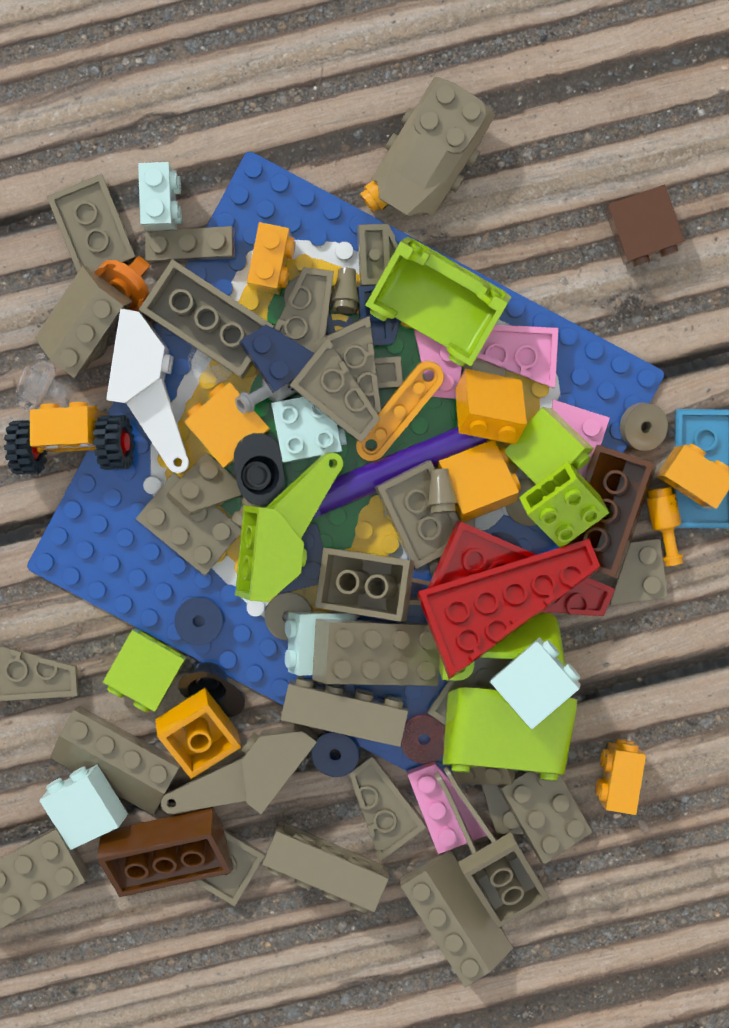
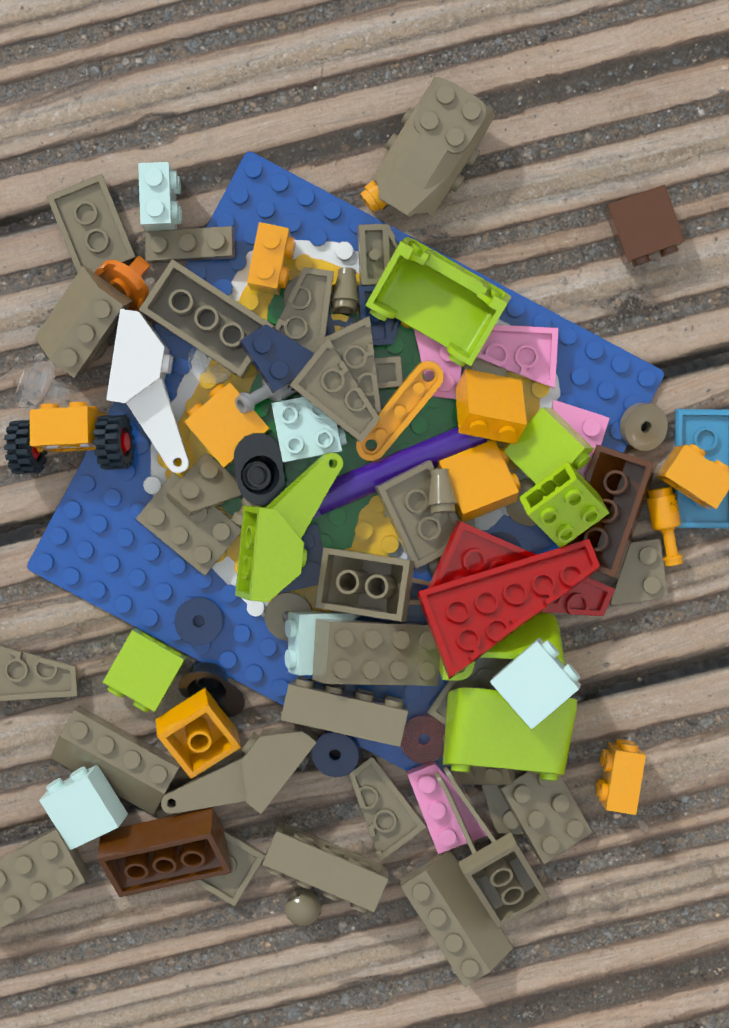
(303, 907): none -> dark tan piece

